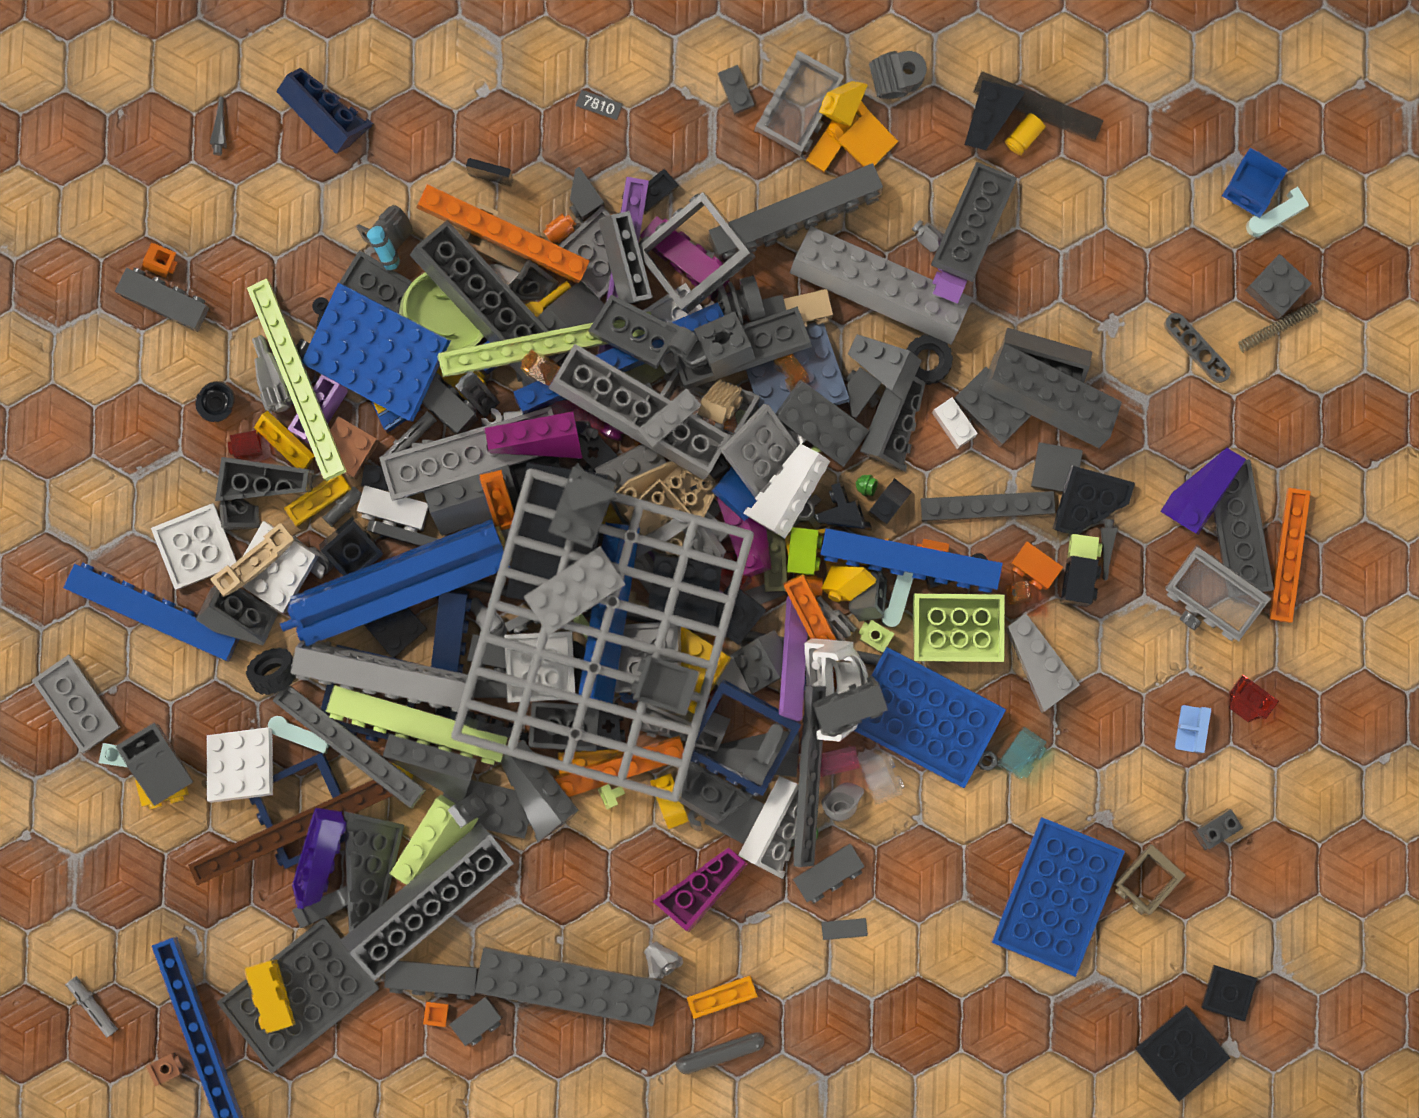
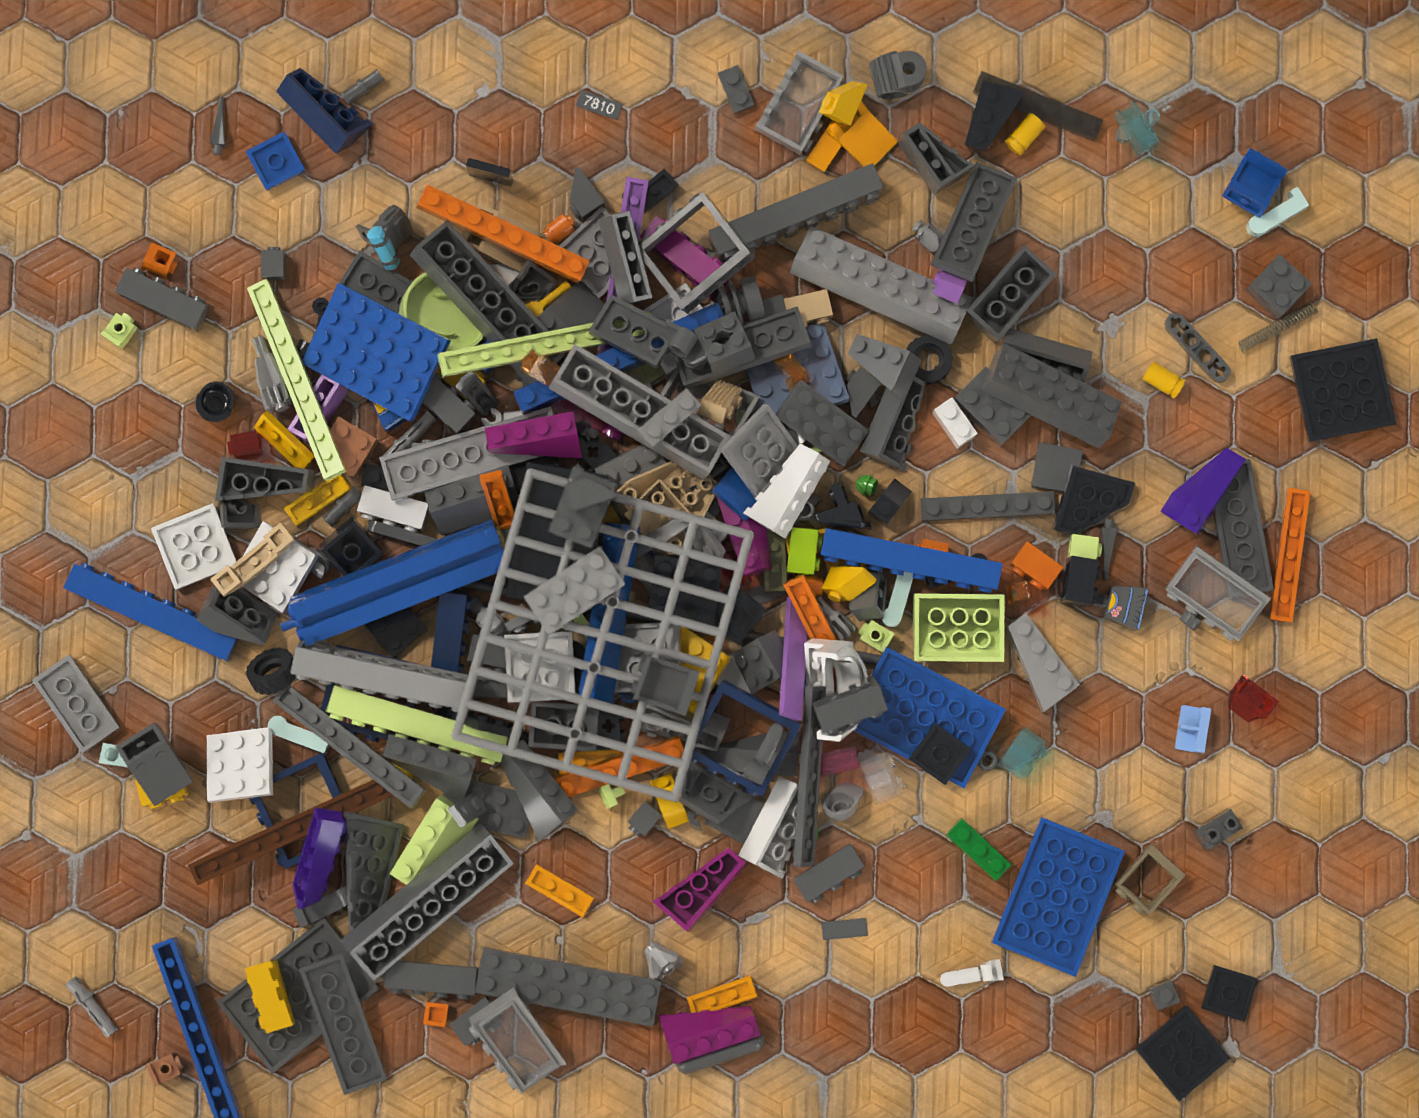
(122, 337): none -> yellowish green brick
(273, 264): none -> dark grey brick
(275, 161): none -> blue plate
(343, 1023): none -> dark grey plate
(362, 86): none -> dark grey pin
(515, 1041): none -> window
(559, 890): none -> light orange tile
(643, 819): none -> dark grey brick
(707, 1031): none -> magenta wedge
(932, 158): none -> dark grey wedge
(940, 753): none -> black plate
(978, 849): none -> green brick
(988, 972): none -> white piece
(1010, 293): none -> dark grey slope
(1123, 605): none -> dark grey torso
(1137, 128): none -> clear light blue piece
(1163, 379): none -> yellow piece
(1163, 994): none -> dark grey brick
(1342, 390): none -> black plate

